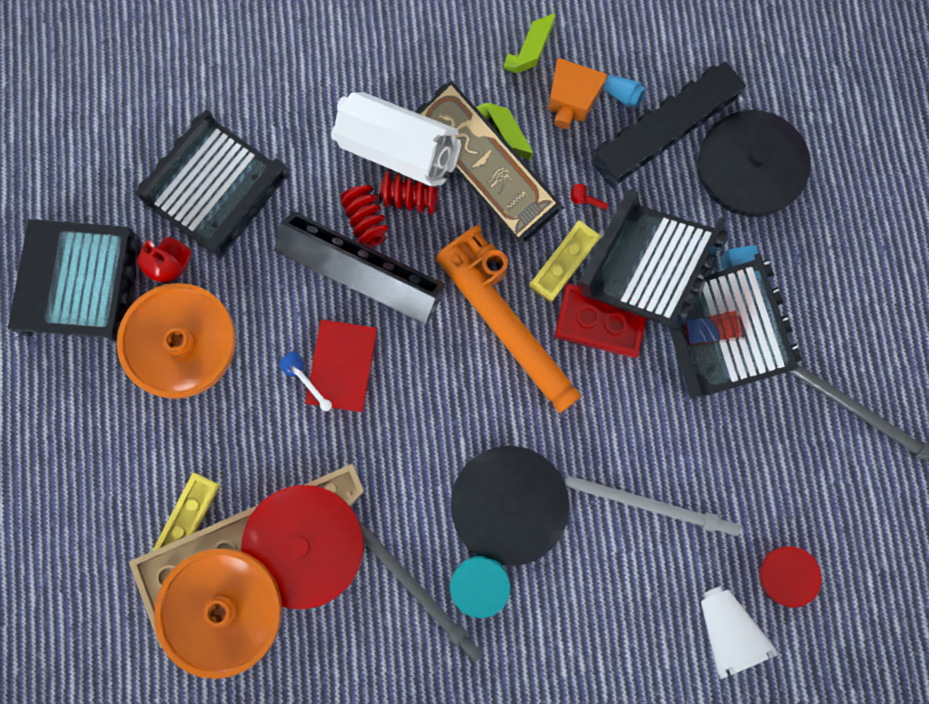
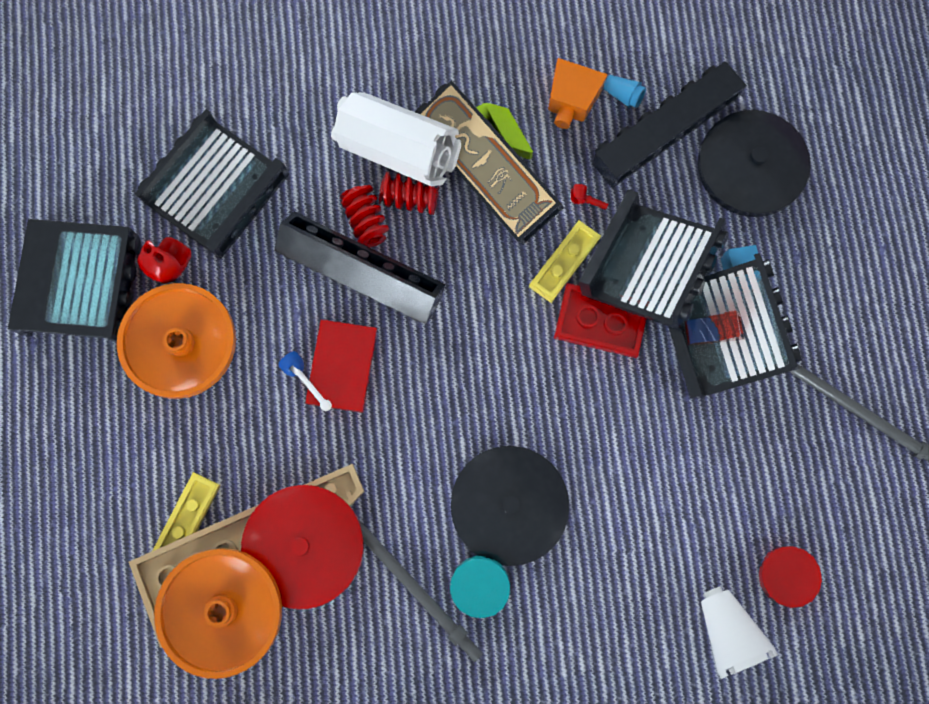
(466, 264): orange piece -> none
(532, 47): lime piece -> none
(707, 521): light grey bar -> none

